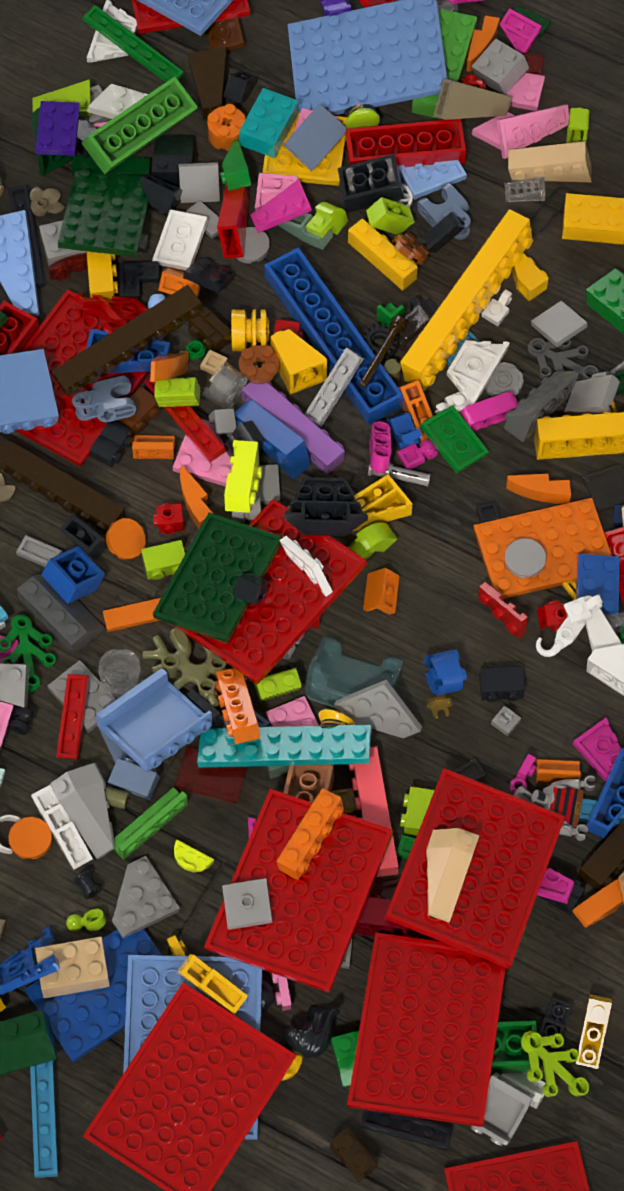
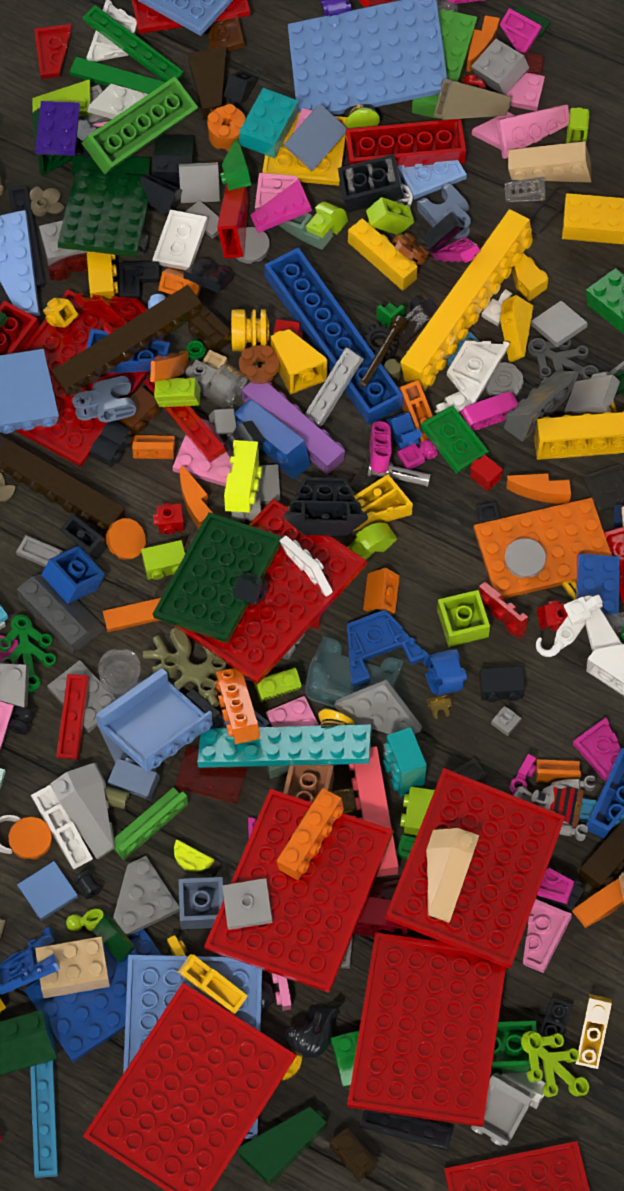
(47, 891): none -> medium blue tile
(51, 49): none -> red wing
(60, 312): none -> yellow brick
(109, 75): none -> green tile
(114, 938): none -> dark green tile
(199, 901): none -> sand blue brick
(202, 373): none -> light grey brick
(280, 1146): none -> dark green slope
(374, 637): none -> blue wing
(404, 761): none -> teal brick
(459, 250): none -> dark pink wing
(463, 618): none -> lime brick
(485, 472): none -> red brick
(515, 324): none -> yellow slope
(544, 933): none -> bright pink wing

